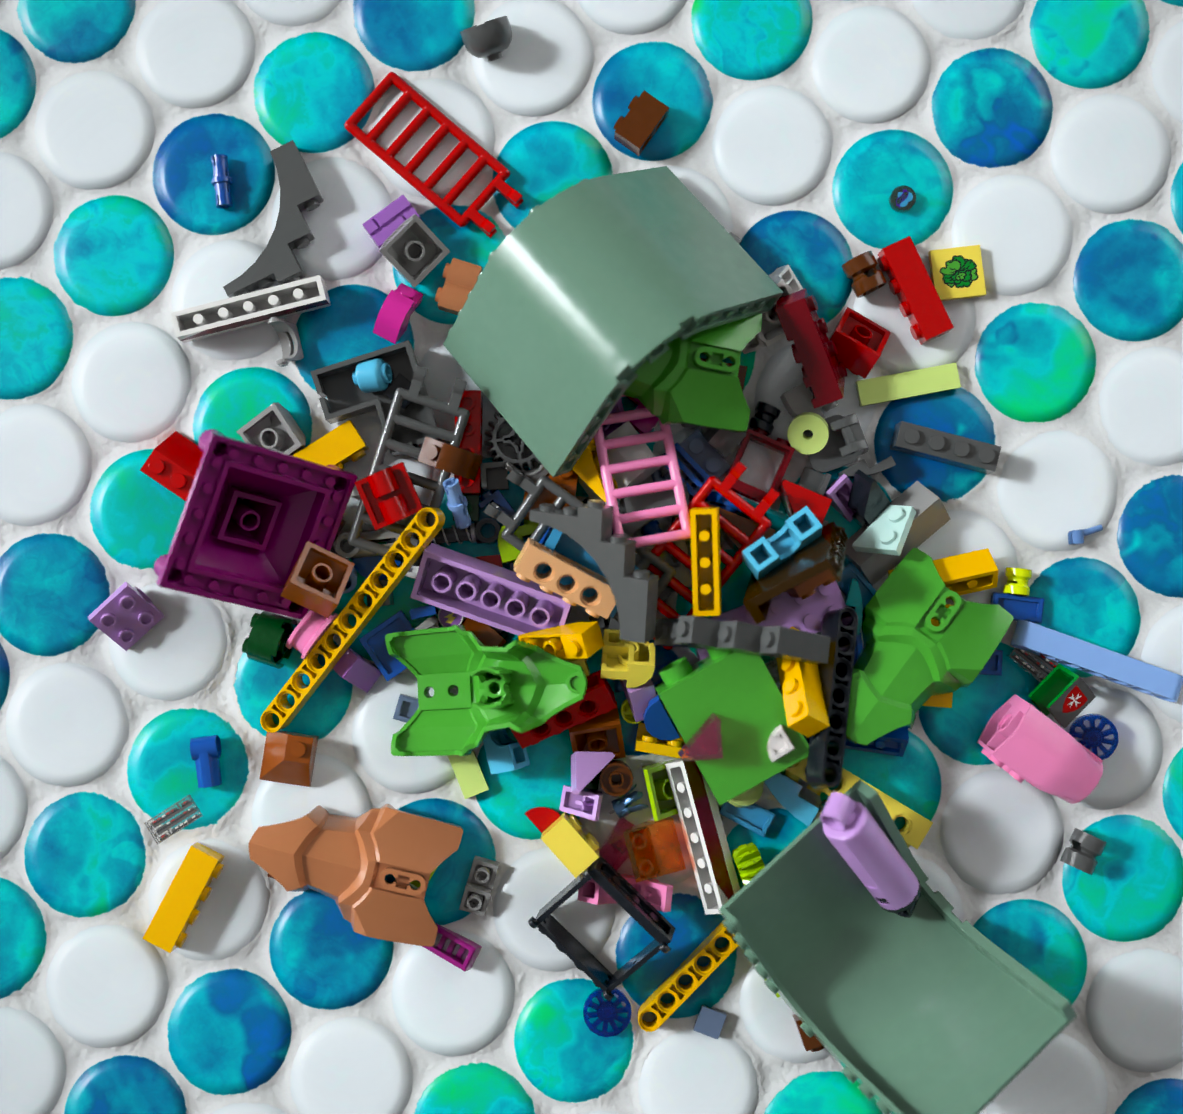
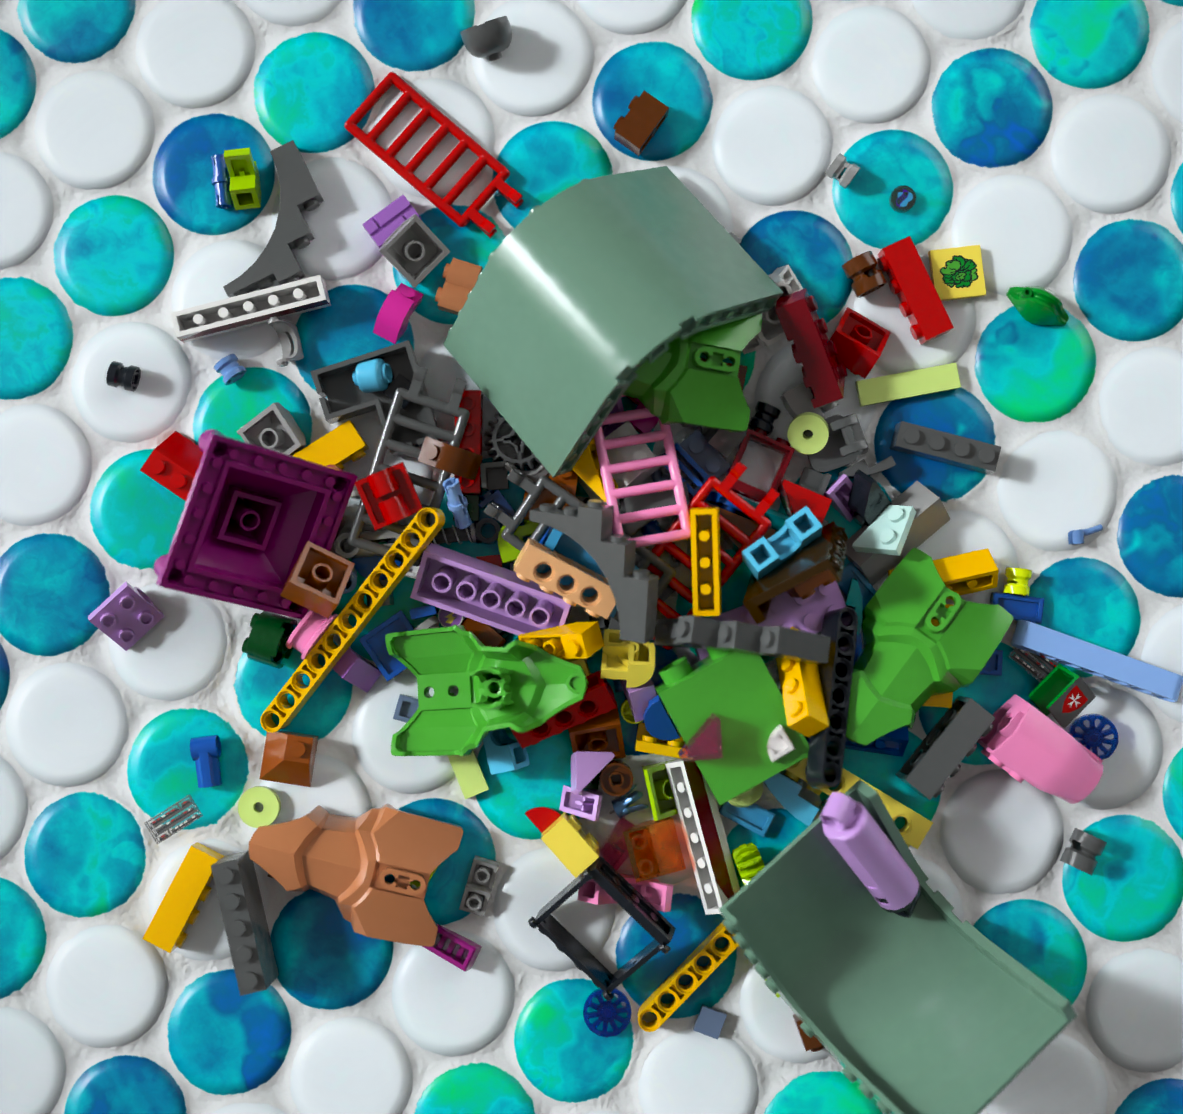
(123, 376): none -> black wheel
(230, 369): none -> medium blue wheel
(244, 178): none -> lime brick
(245, 922): none -> dark grey brick
(248, 811): none -> yellowish green piece
(838, 167): none -> light grey wheel
(946, 747): none -> dark grey brick
(1038, 305): none -> green hat

